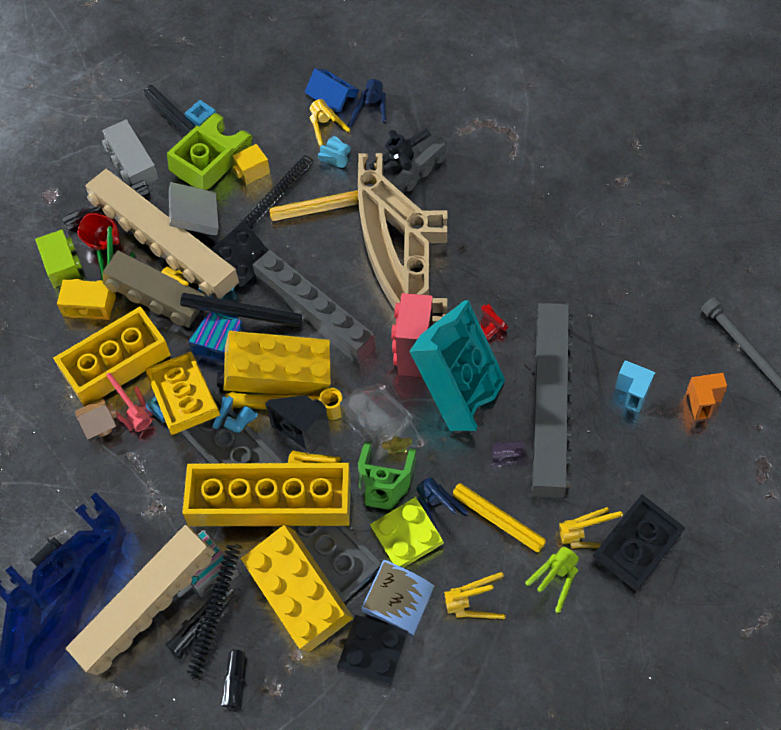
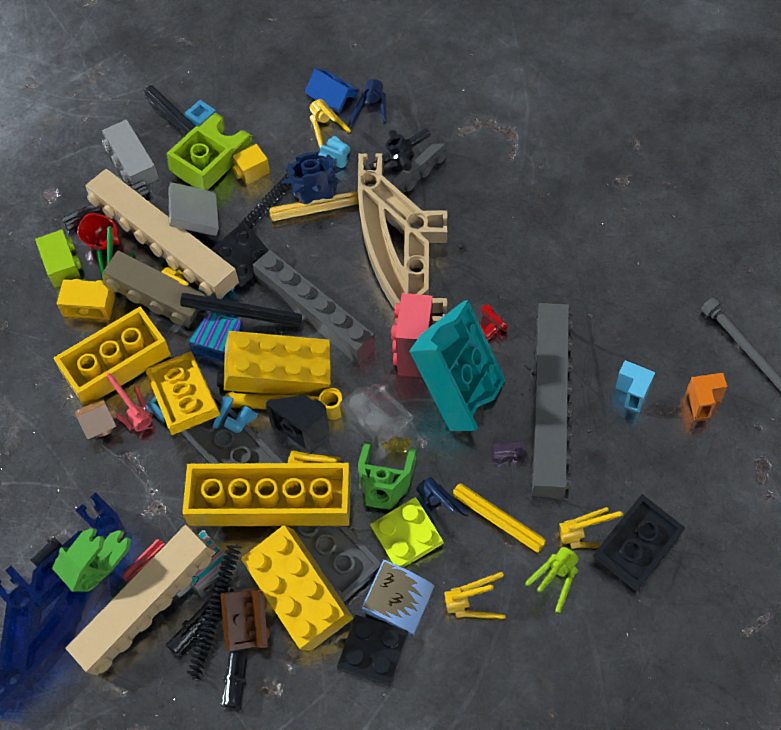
(90, 560): none -> bright green piece
(142, 561): none -> coral axle
(244, 619): none -> reddish brown bracket
(312, 177): none -> dark blue brick

